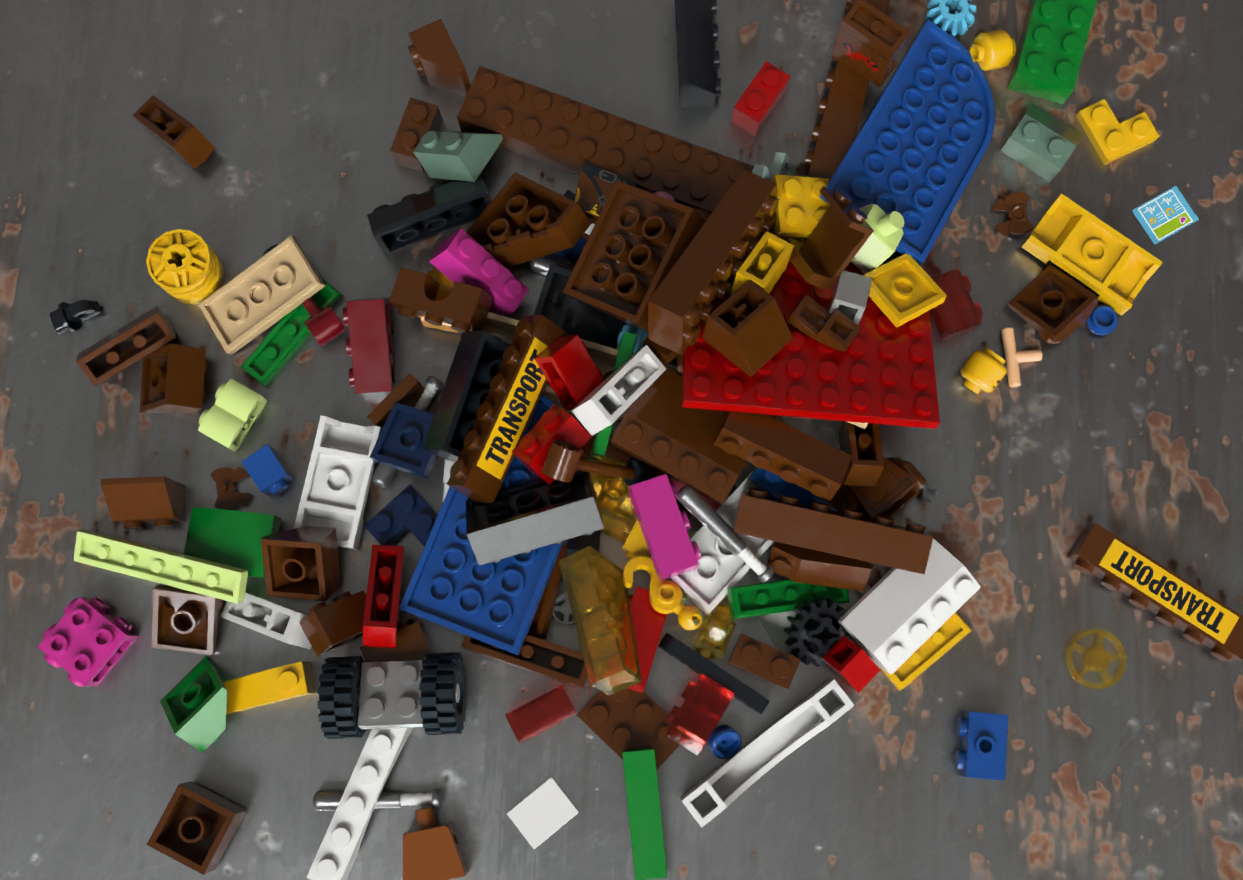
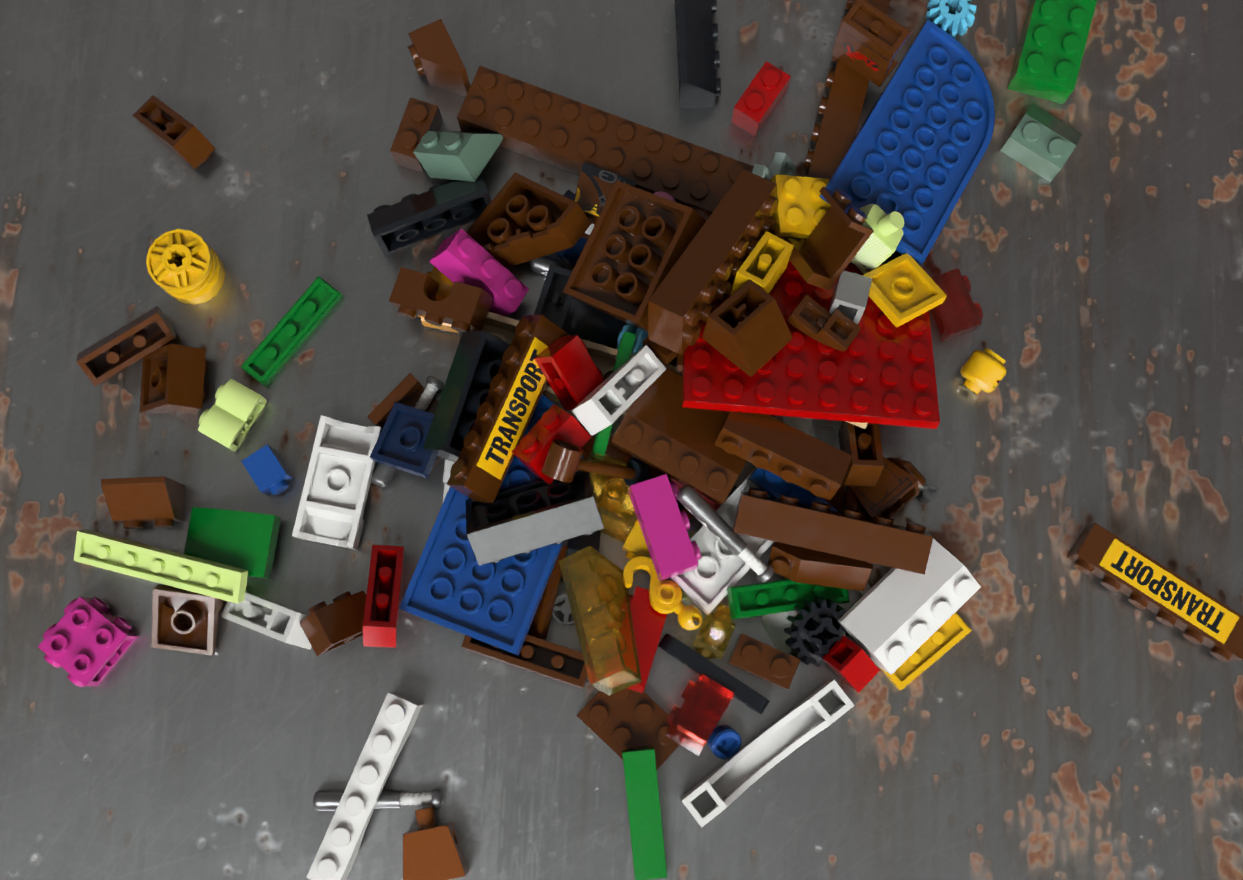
(72, 315): black piece -> none
(196, 827): reddish brown brick -> none
(198, 706): green slope -> none
(225, 480): reddish brown piece -> none
(261, 295): tan tile -> none
(270, 686): yellow slope -> none
(301, 563): reddish brown slope -> none
(322, 322): dark red piece -> none
(370, 345): dark red wedge -> none
(392, 695): black plate -> none
(402, 514): dark blue plate -> none
(411, 645): reddish brown brick -> none
(541, 713): clear red brick -> none
(542, 813): white sticker -> none
(982, 745): blue brick -> none
(993, 49): yellow head -> none
(1014, 357): light nougat piece -> none
(1016, 206): reddish brown piece -> none
(1054, 305): reddish brown slope -> none
(1092, 253): yellow piece -> none
(1096, 659): clear yellow wheel -> none
(1102, 320): blue plate -> none
(1114, 138): yellow plate -> none
(1165, 215): sticker -> none

